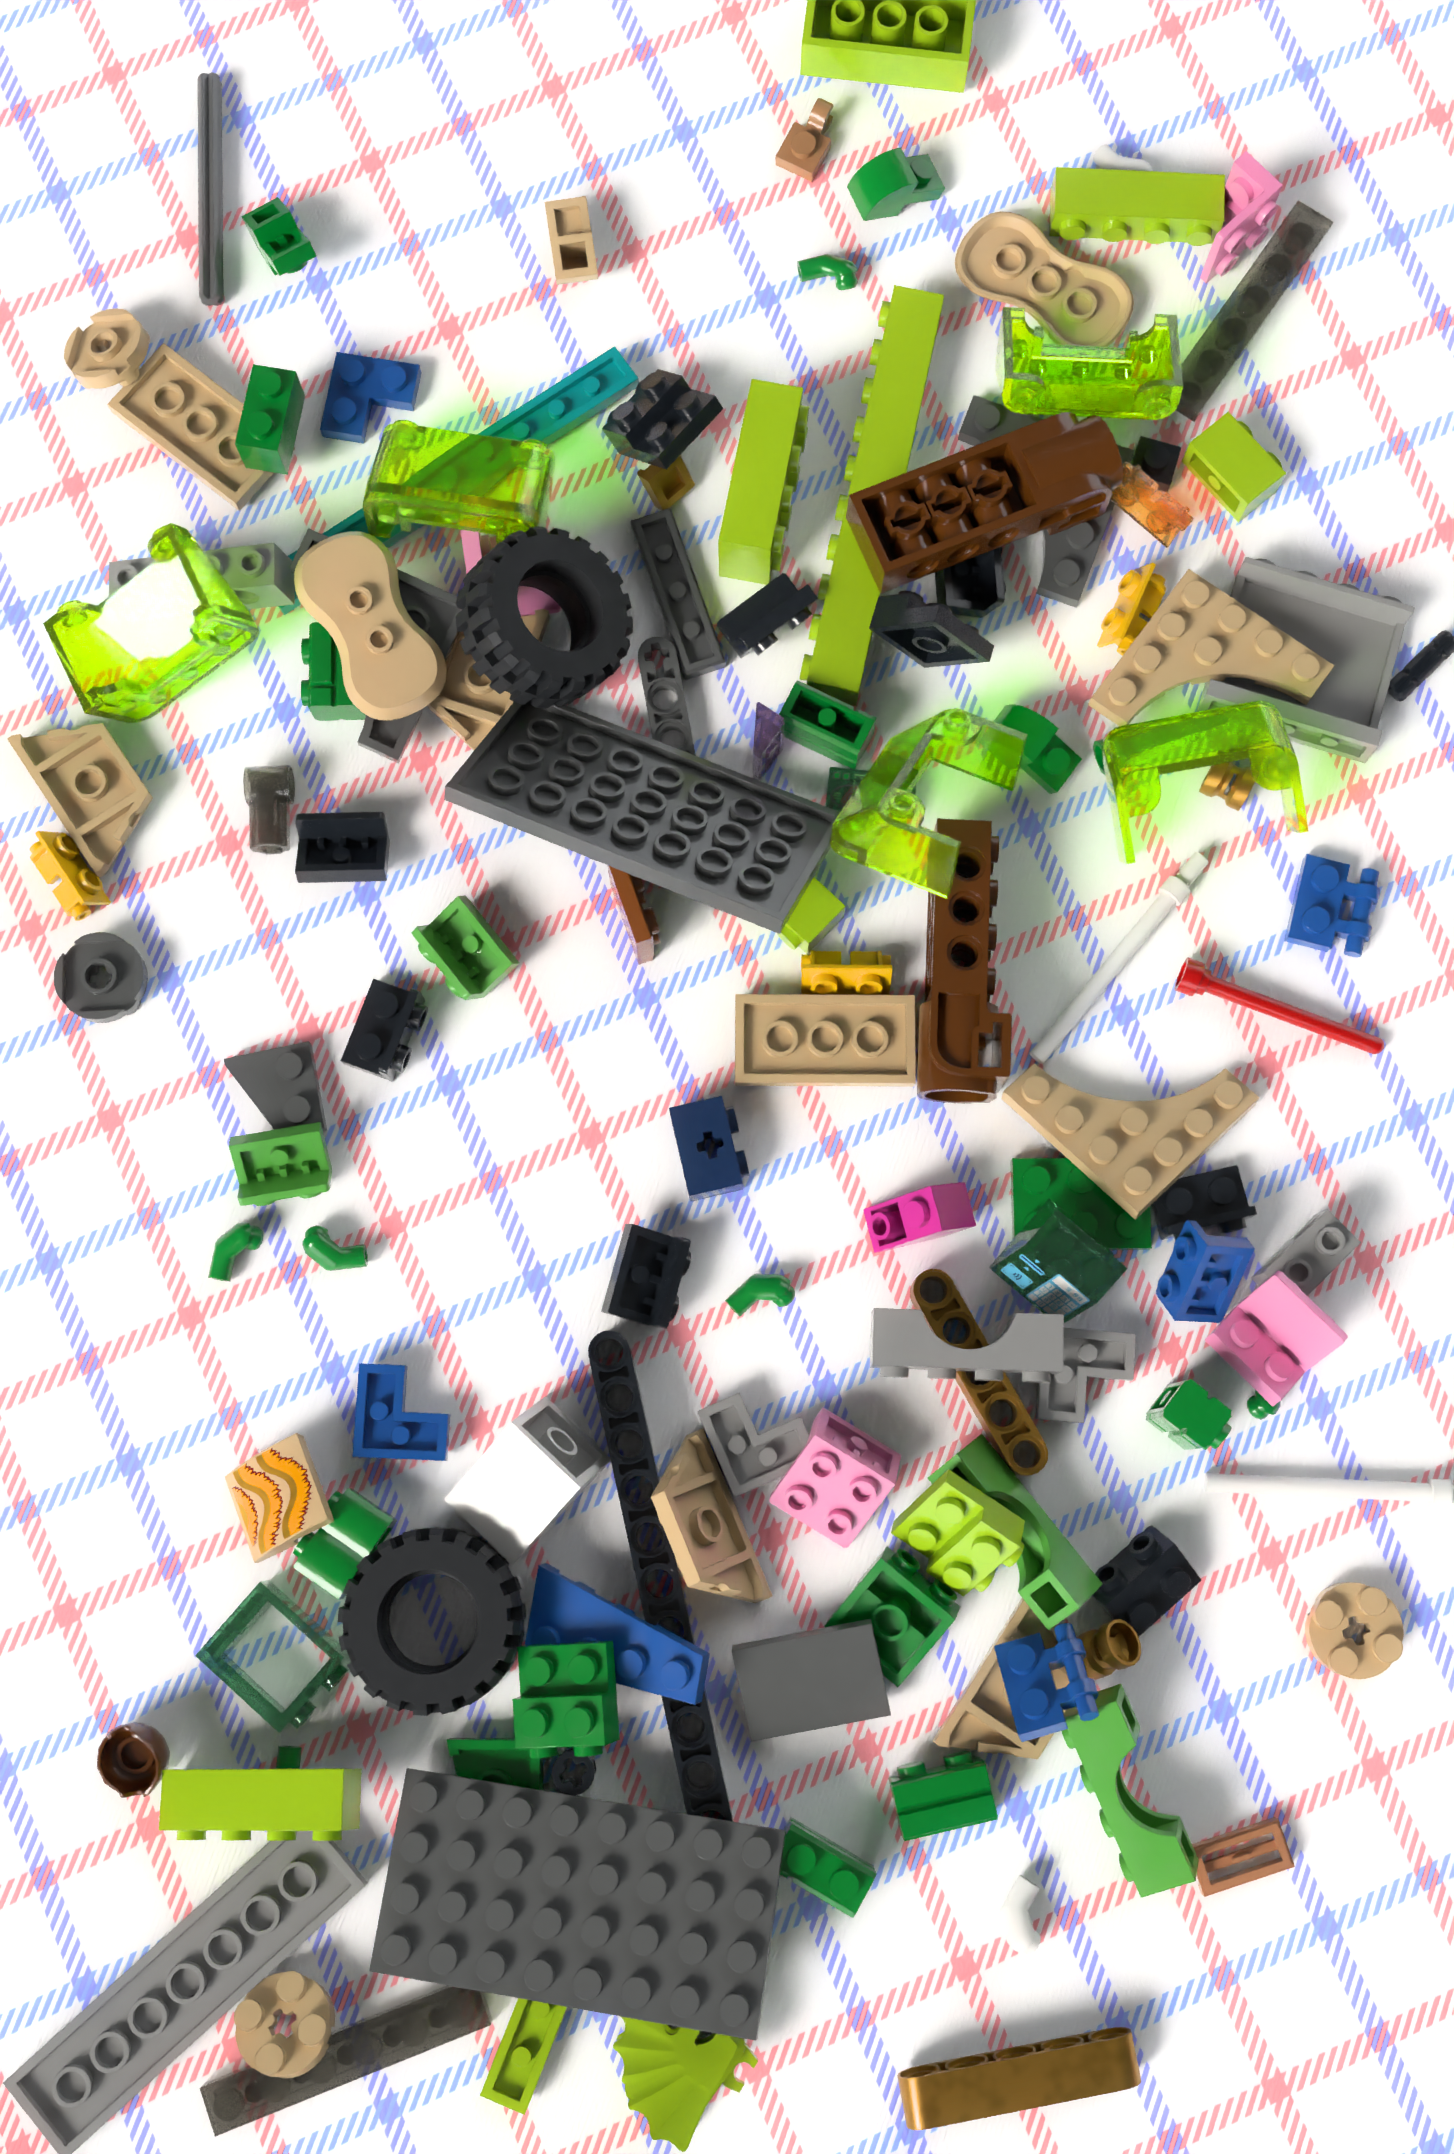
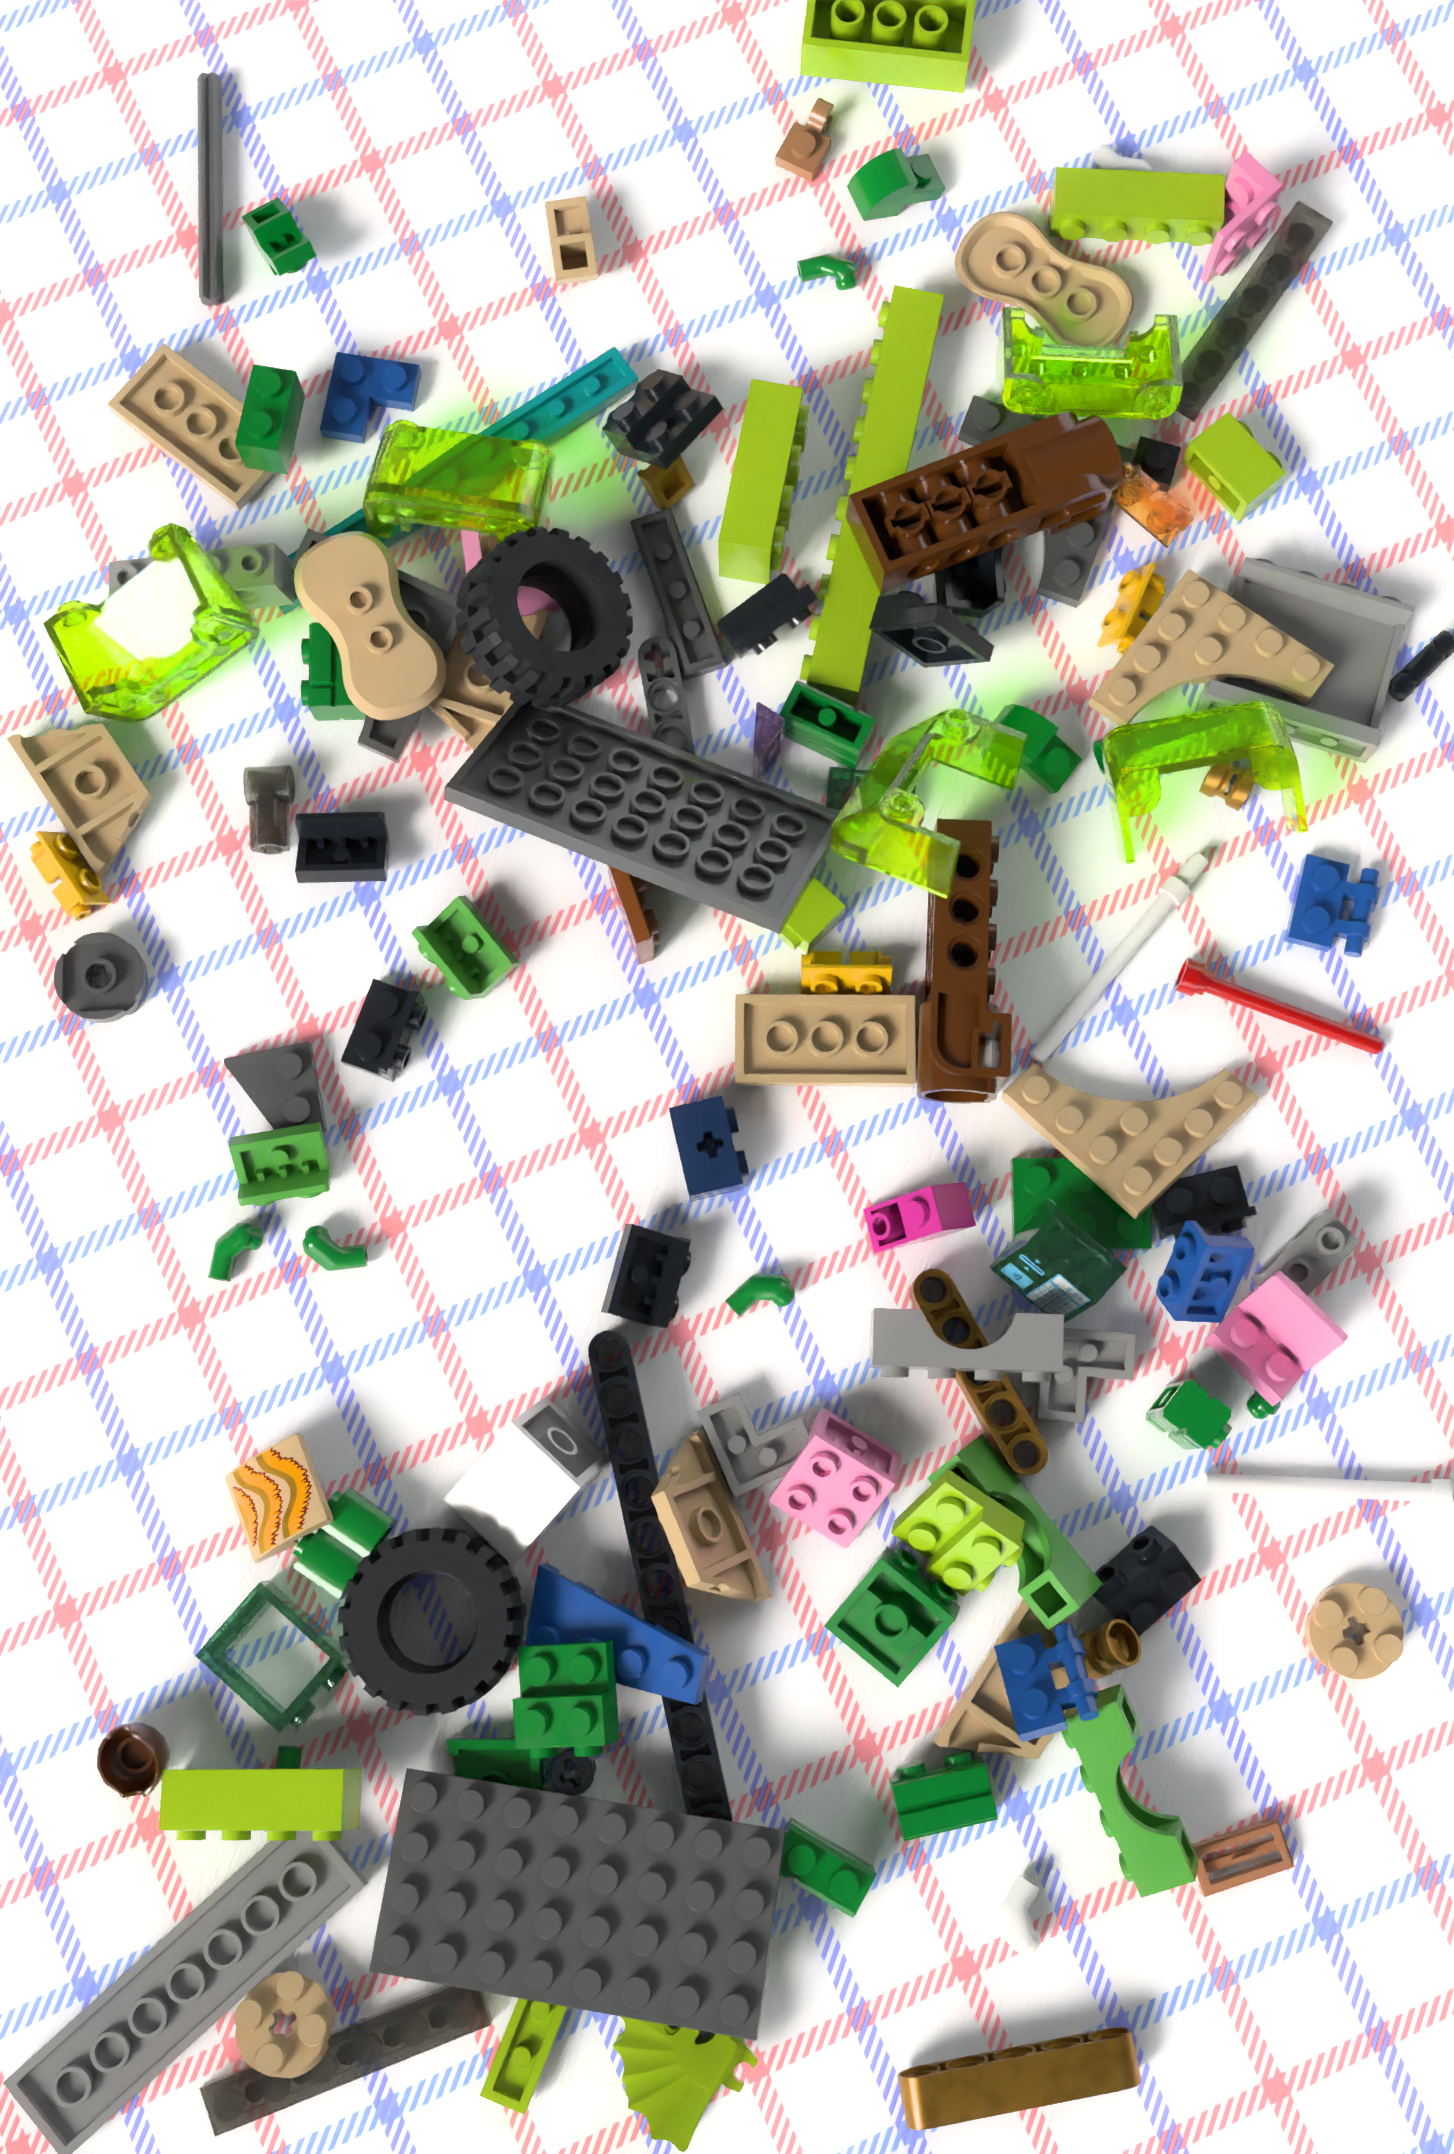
(107, 350): tan plate -> none
(383, 1425): blue plate -> none
(811, 1680): dark grey tile -> none

